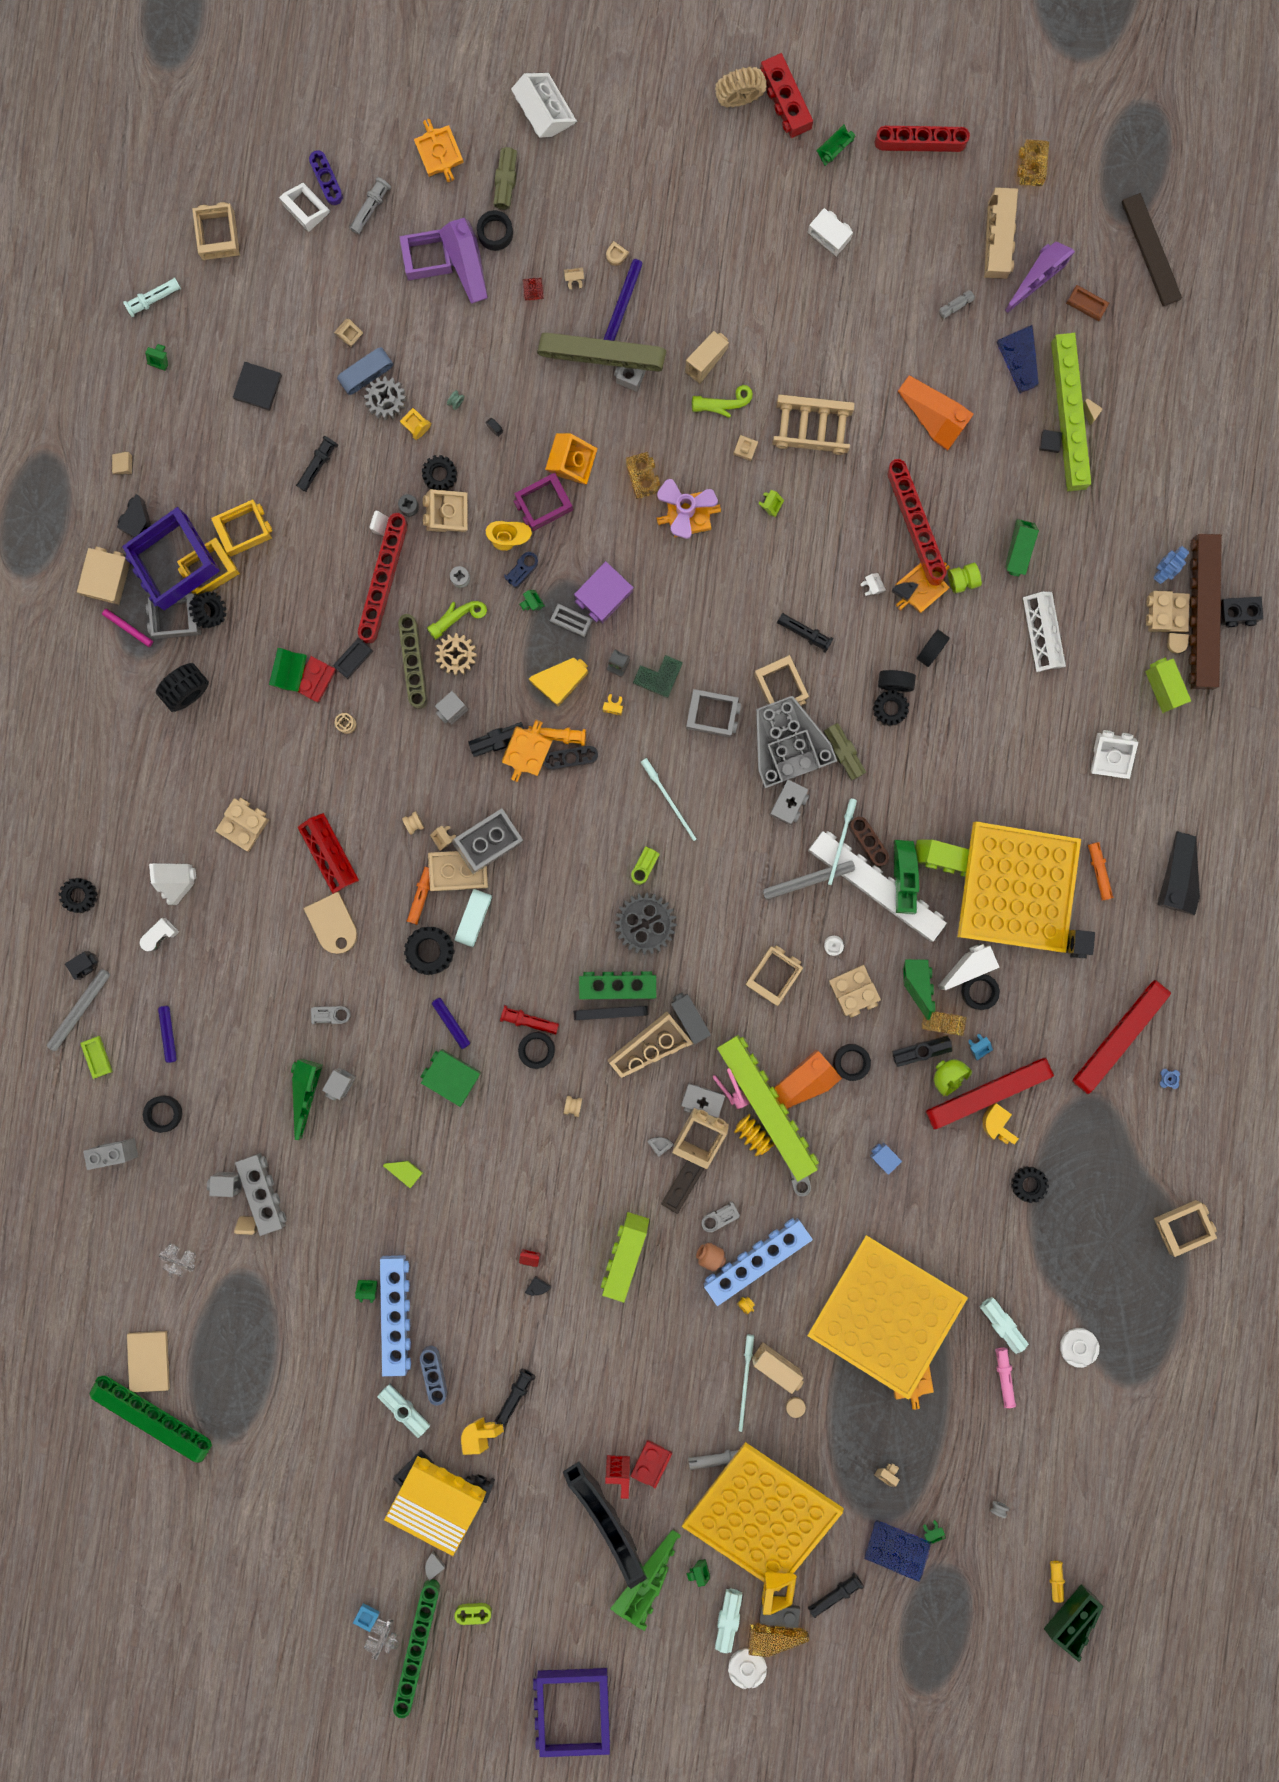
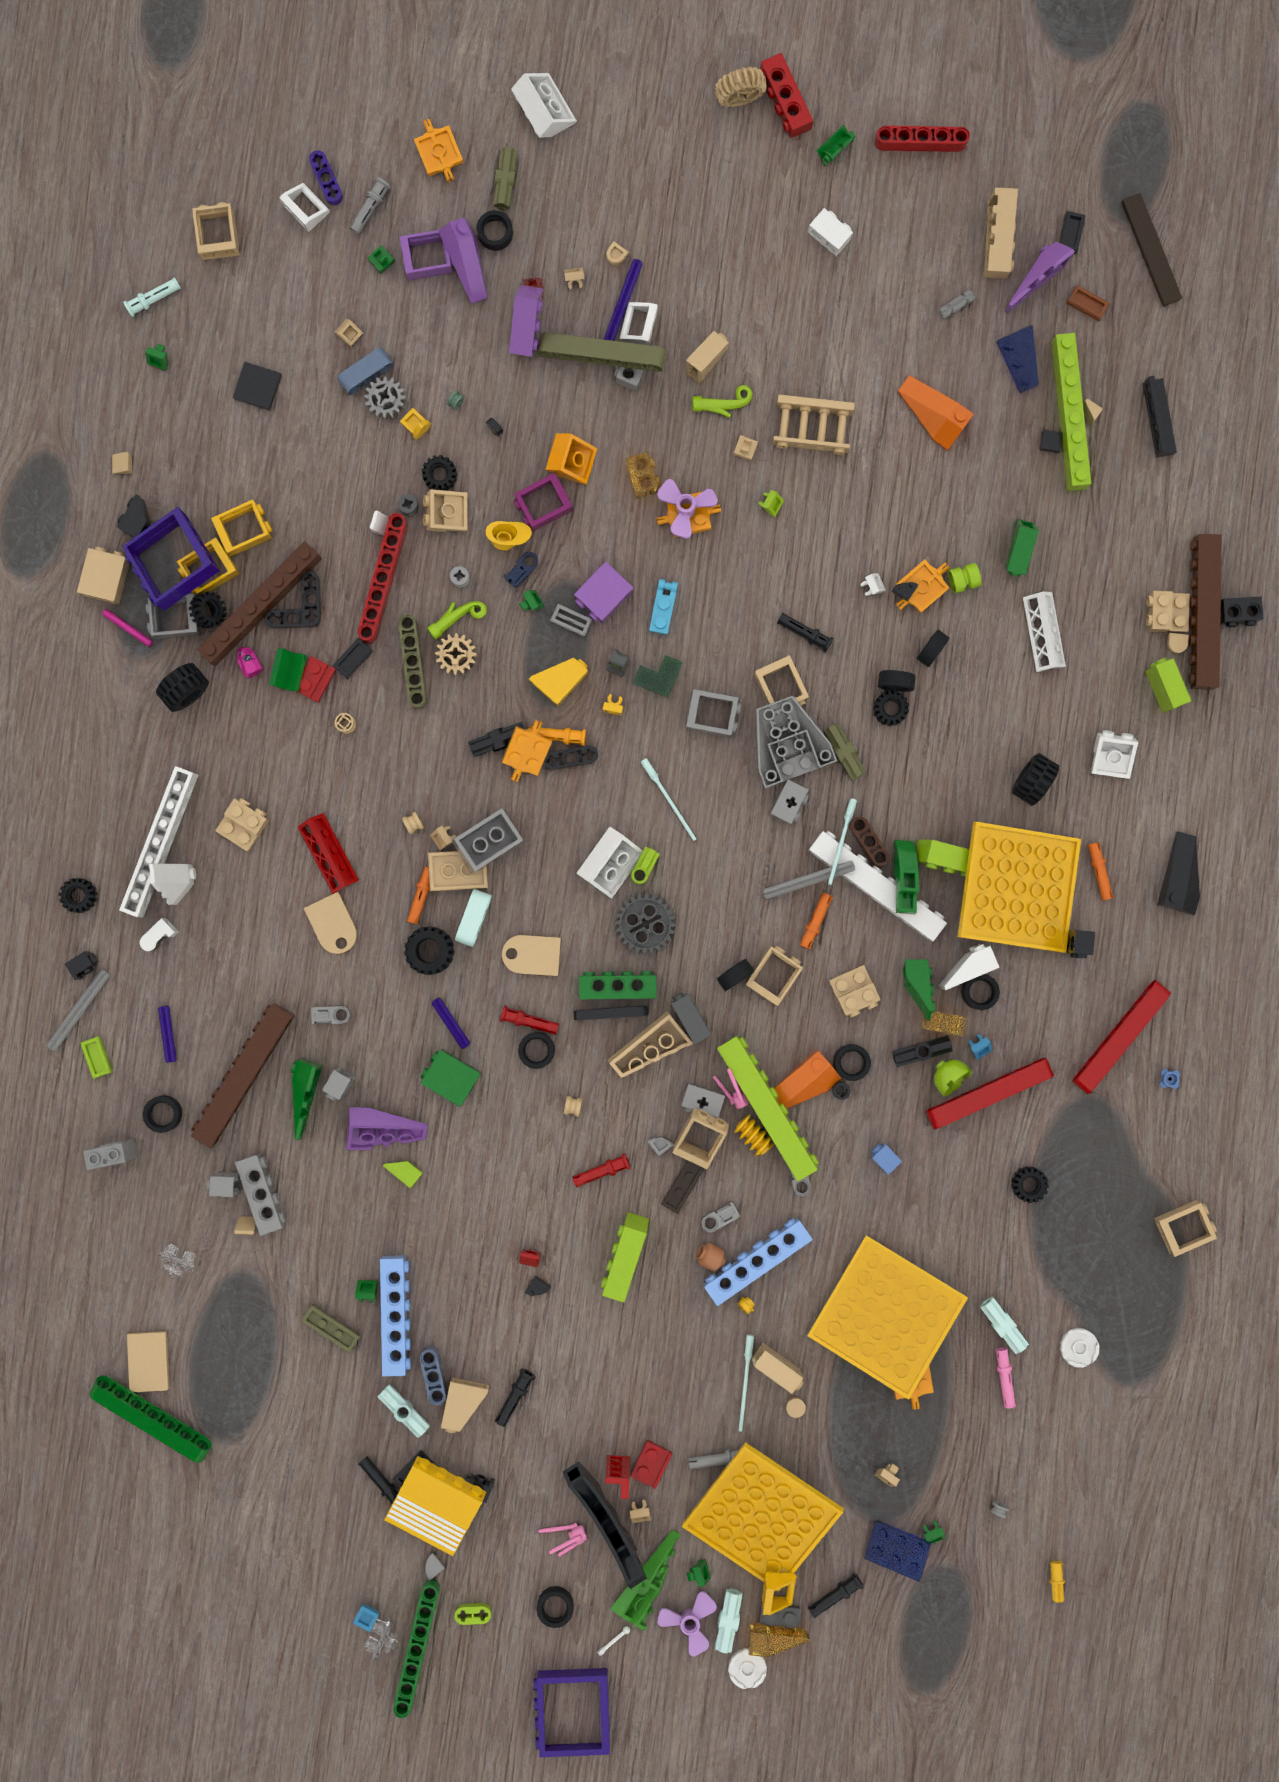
(159, 840): none -> white brick
(242, 1076): none -> reddish brown brick
(248, 662): none -> dark pink rock
(259, 603): none -> reddish brown brick
(302, 614): none -> black beam
(321, 456): black pin -> none
(330, 1328): none -> olive plate
(373, 1127): none -> medium lavender wedge
(378, 1478): none -> black pin
(381, 259): none -> green tile
(450, 708): light grey brick -> none
(461, 1403): none -> tan slope
(475, 1436): yellow brick -> none
(526, 321): none -> medium lavender wedge
(534, 955): none -> tan tile
(550, 1621): none -> black tyre
(577, 1537): none -> bright pink plant
(610, 862): none -> white slope
(610, 1168): none -> red pin
(626, 1630): none -> white hinge
(640, 1515): none -> tan tile
(645, 339): none -> white tile
(663, 607): none -> medium azure plate
(702, 1607): none -> lavender piece
(735, 974): none -> black tyre
(812, 928): none -> orange pin
(833, 945): white tile -> none
(837, 1095): none -> black bush
(918, 513): red beam -> none
(994, 1122): yellow brick -> none
(1035, 163): clear yellow brick -> none
(1035, 779): none -> black tyre
(1072, 230): none -> black tile
(1075, 1621): dark green wedge -> none
(1159, 417): none -> black fence
(1171, 565): medium blue gear -> none

